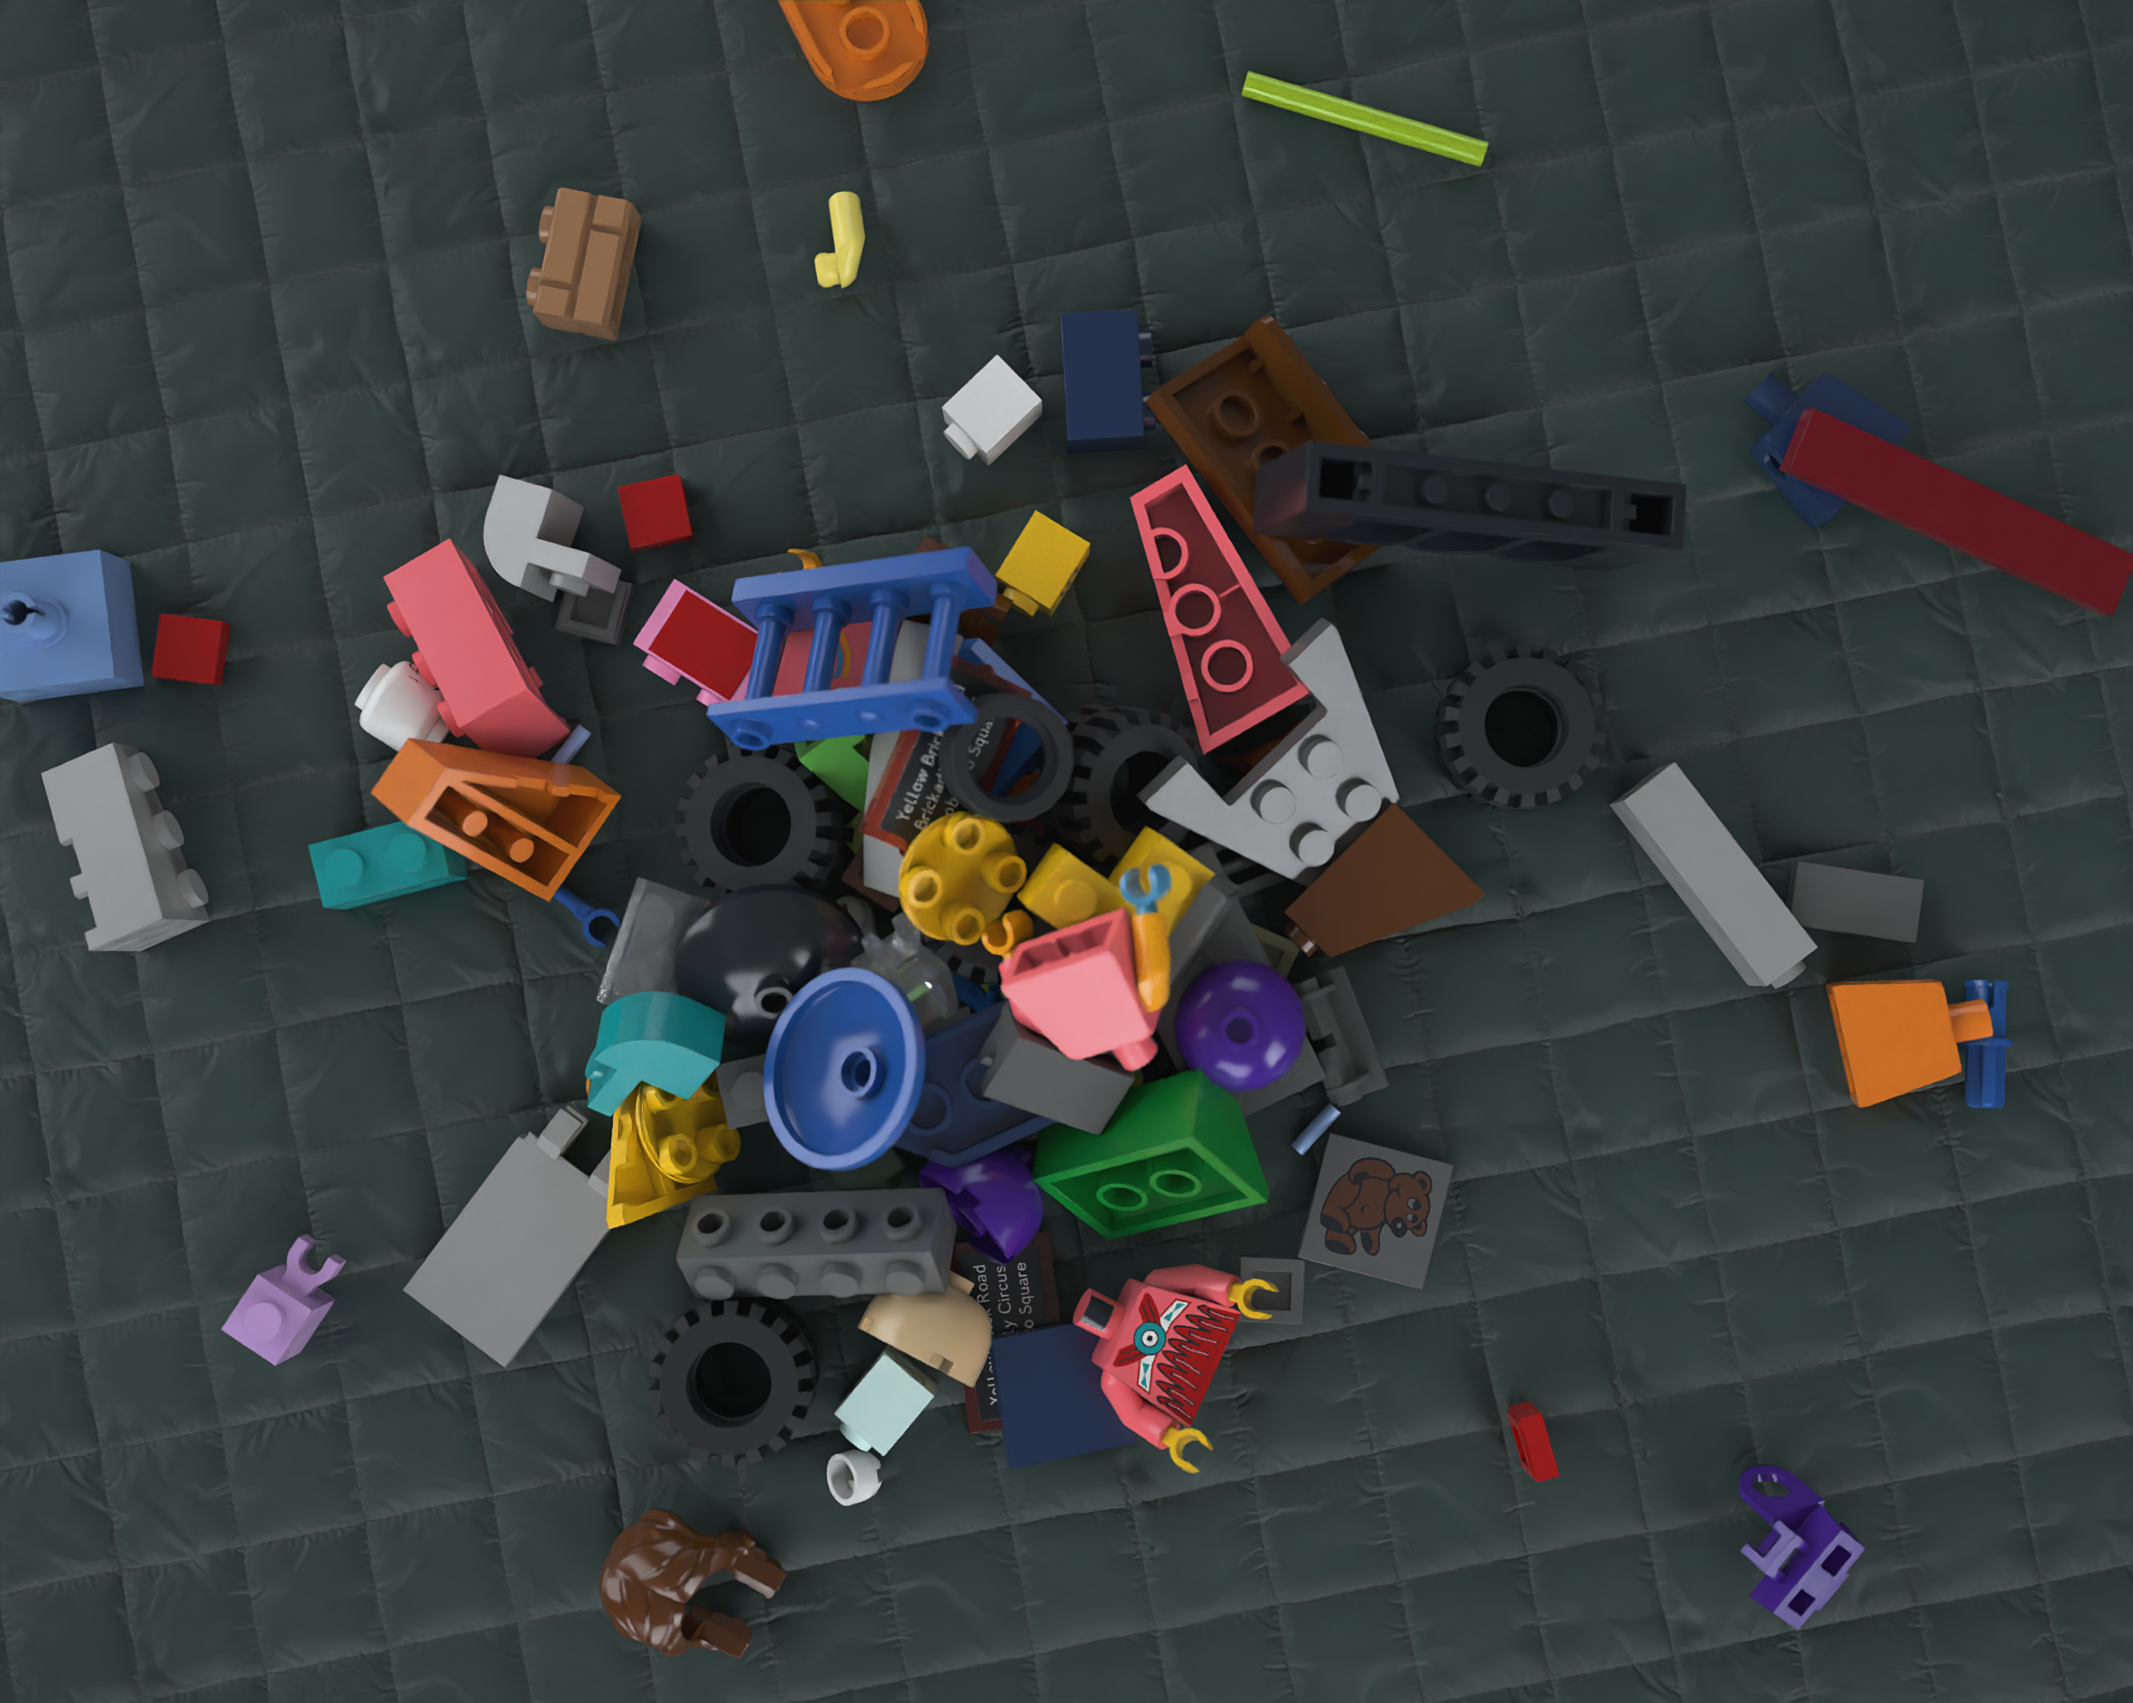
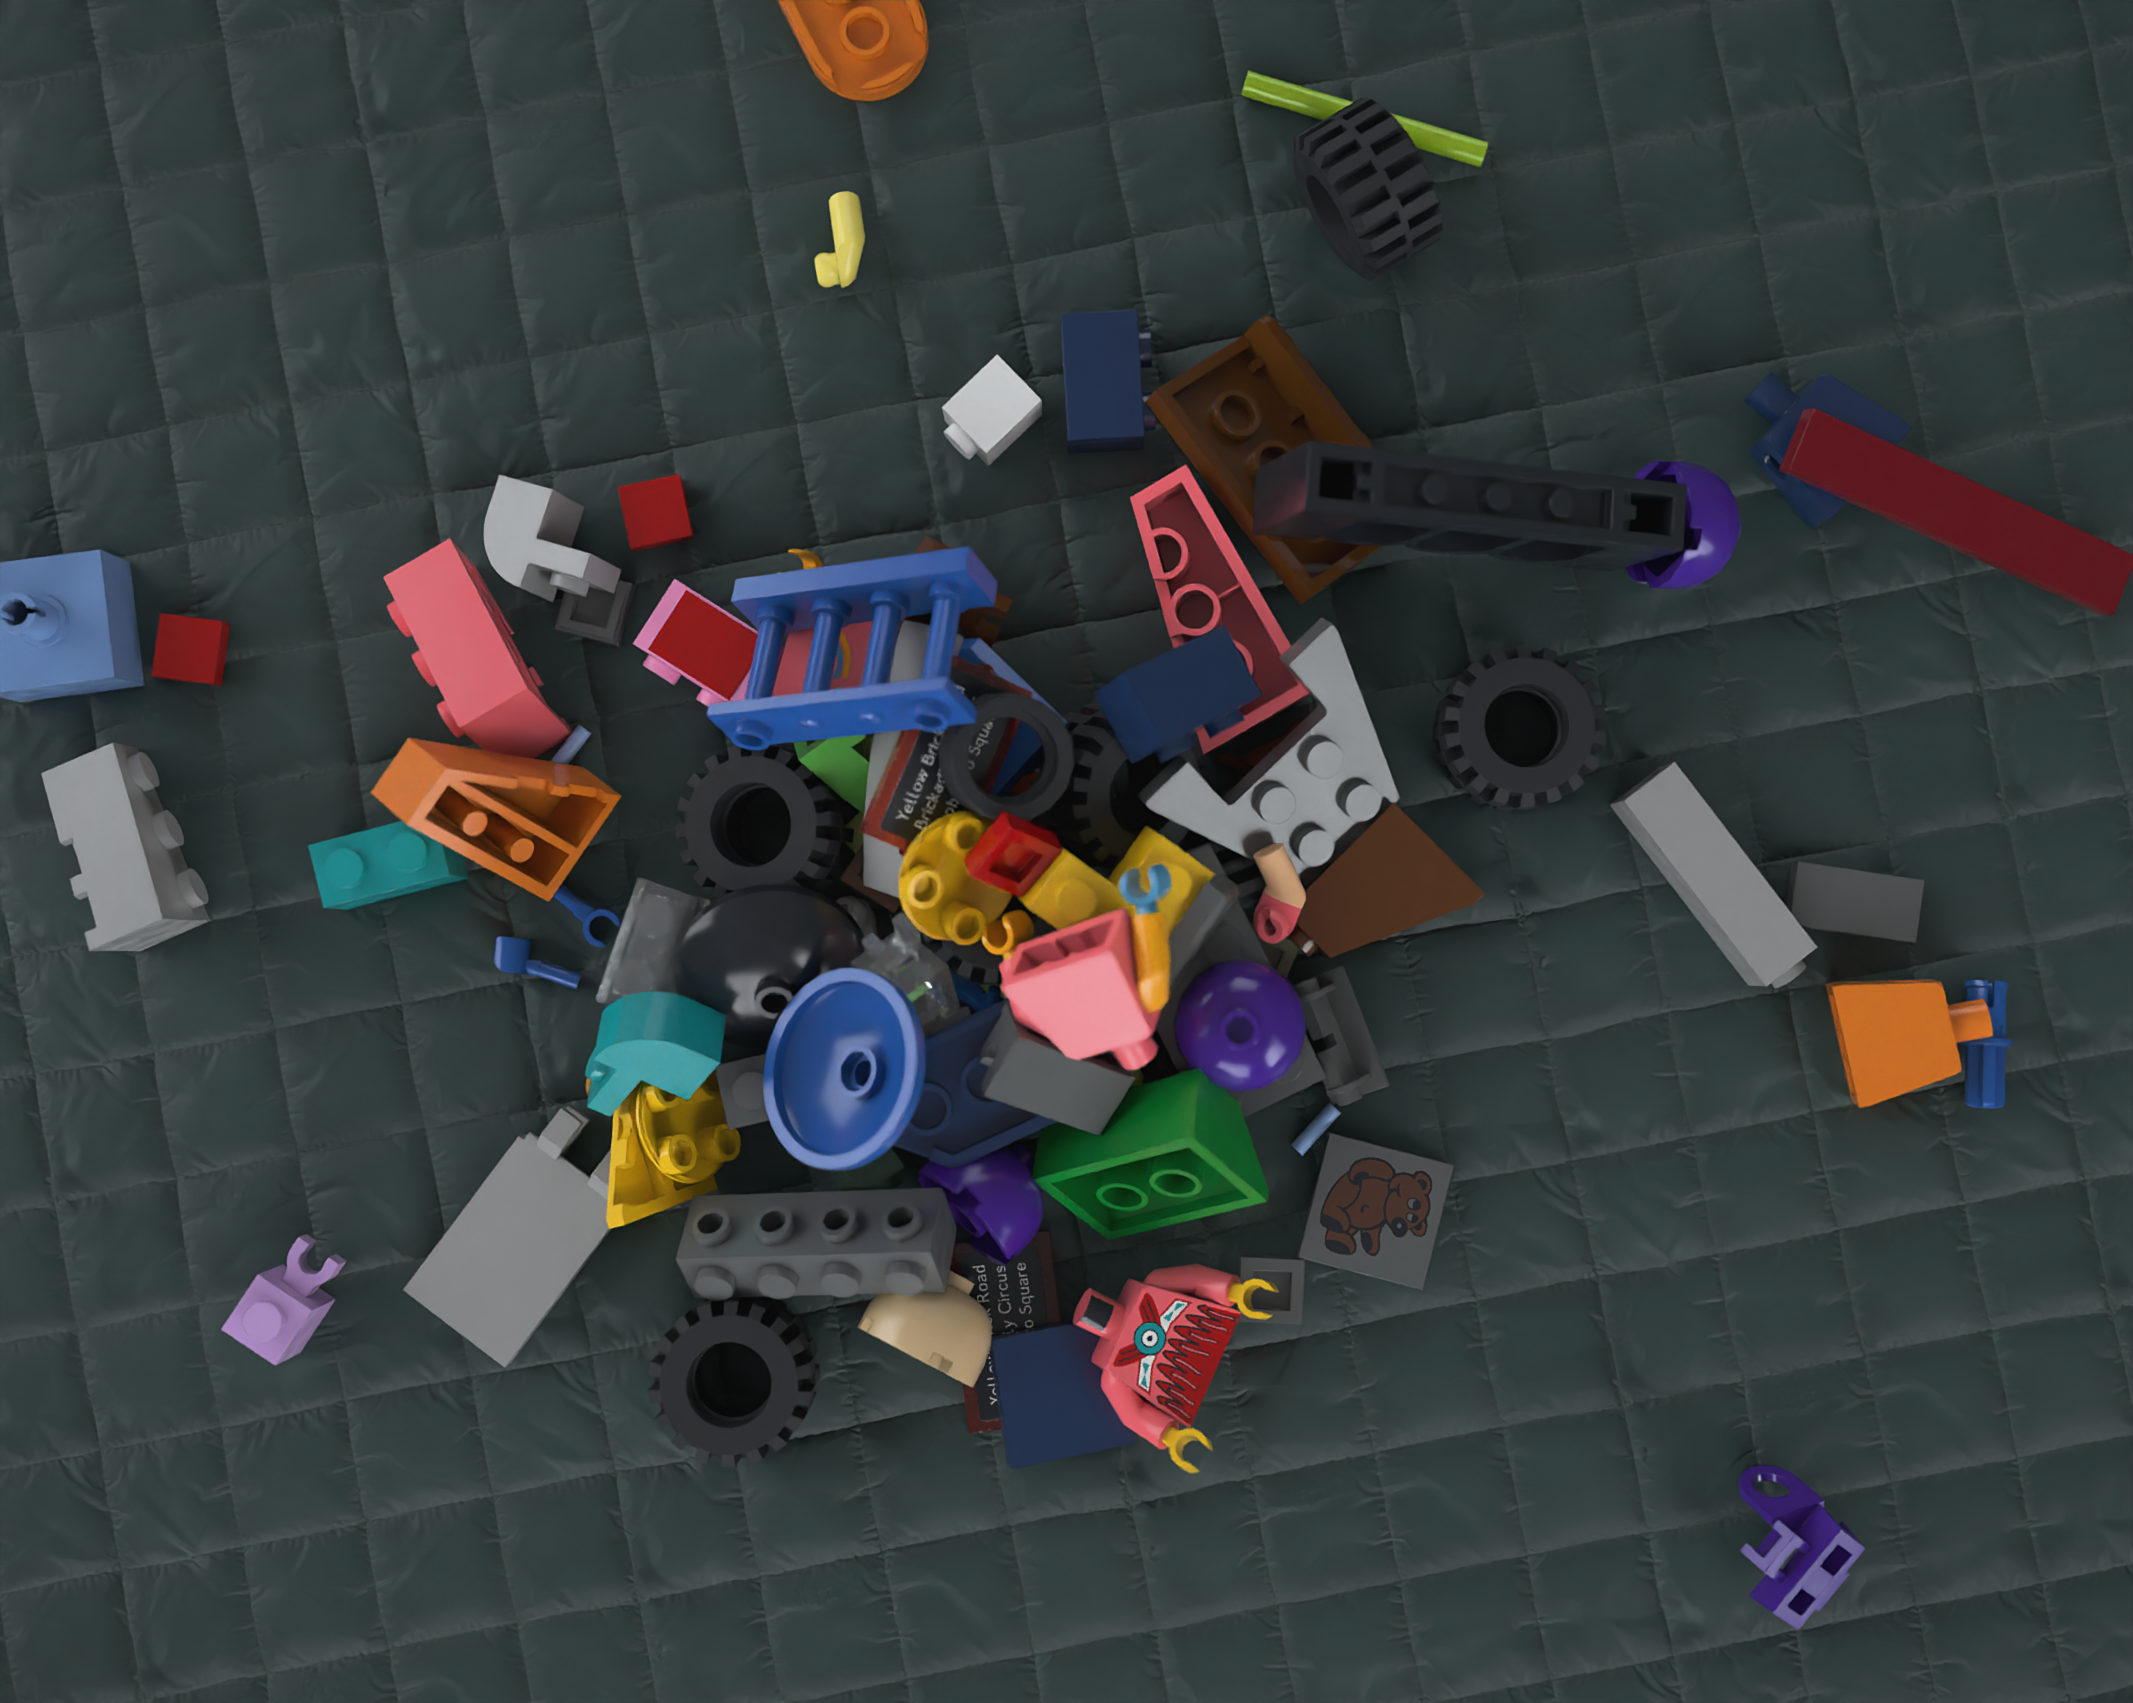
(401, 706): white head -> none
(513, 956): none -> blue hand
(584, 263): medium nougat brick -> none
(662, 1565): reddish brown hair -> none
(853, 1476): white hinge -> none
(884, 1402): light aqua brick -> none
(1012, 854): none -> red tile
(1041, 566): yellow brick -> none
(1177, 695): none -> dark blue brick
(1281, 897): none -> arm
(1367, 188): none -> black tyre
(1532, 1441): red tile -> none
(1709, 528): none -> dark purple cylinder

